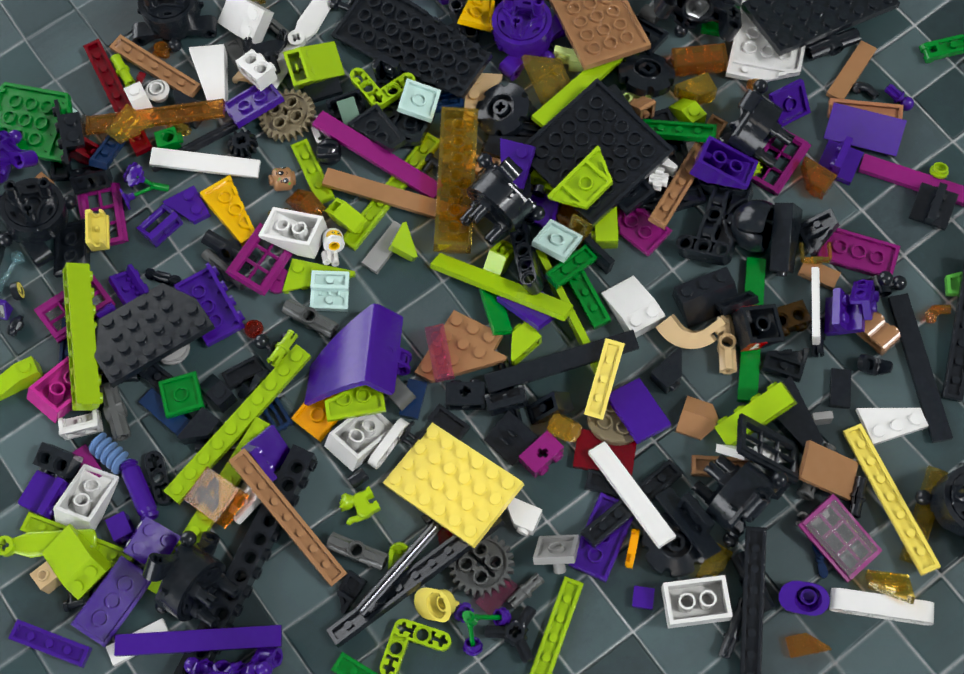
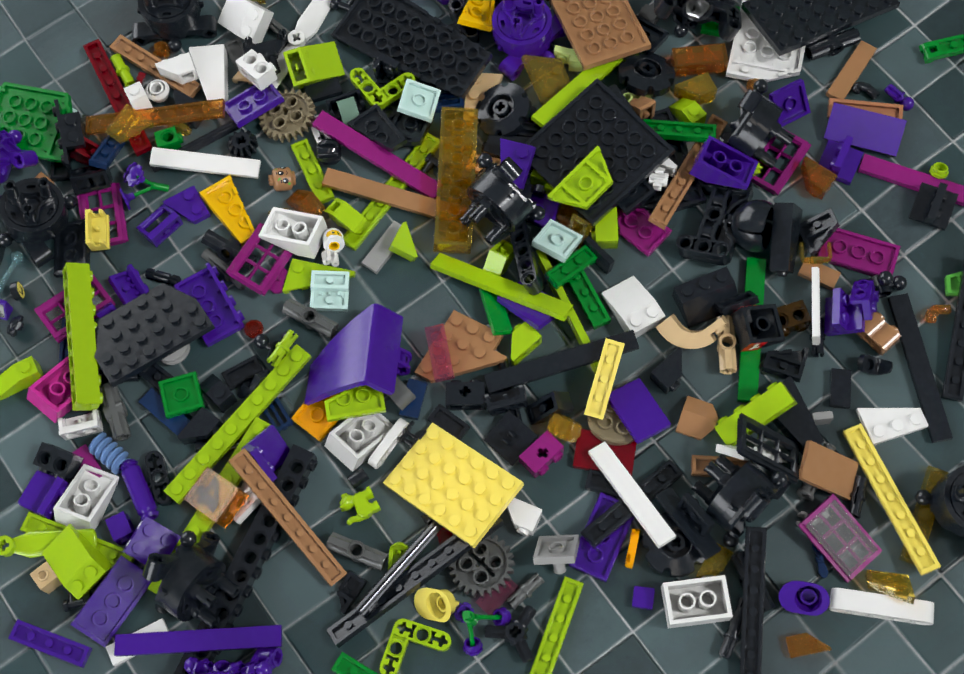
(178, 69): none -> white slope

